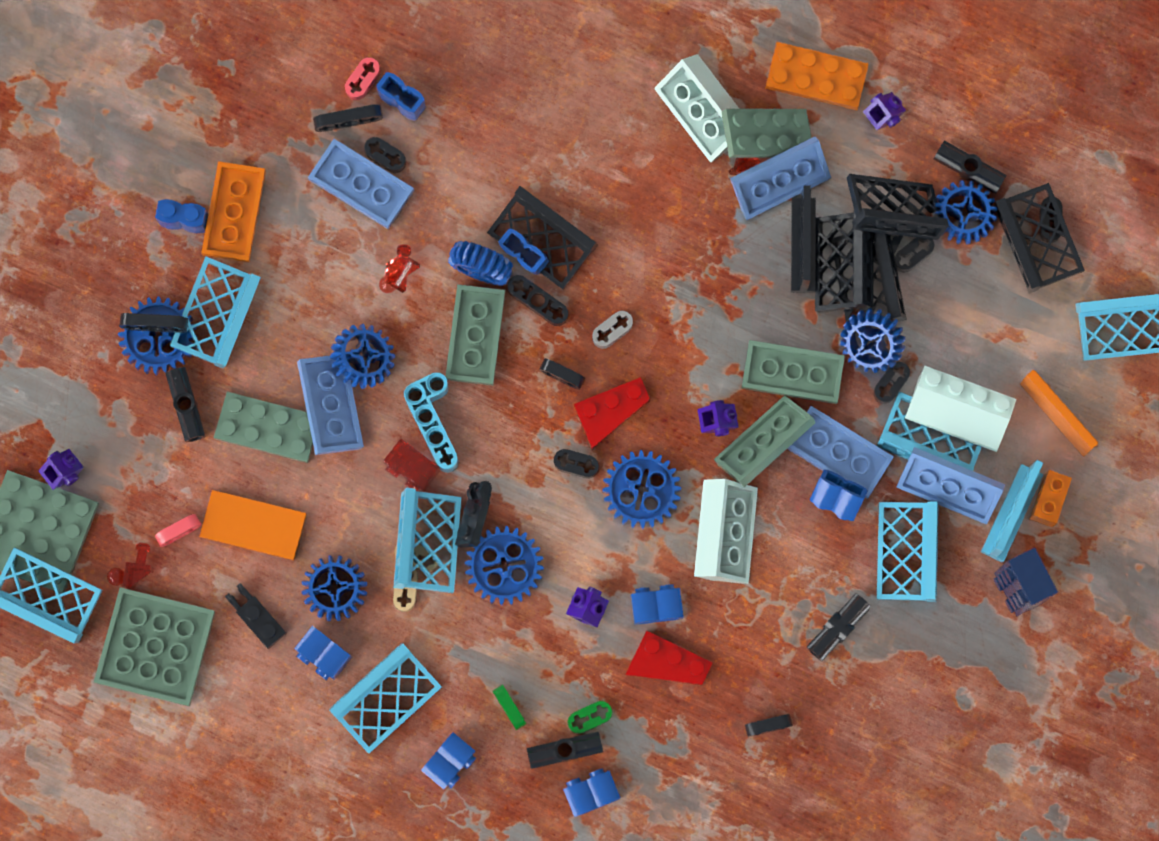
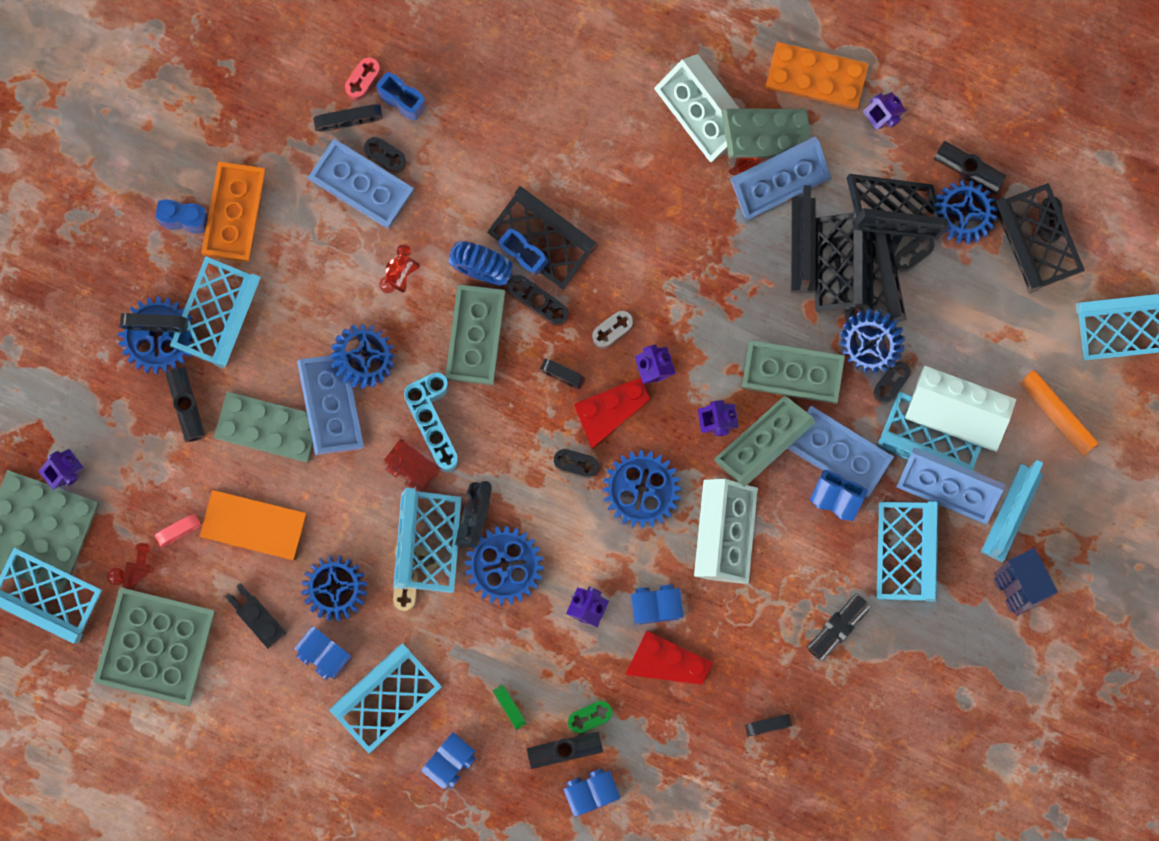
(654, 364): none -> dark purple brick
(1050, 498): orange brick -> none

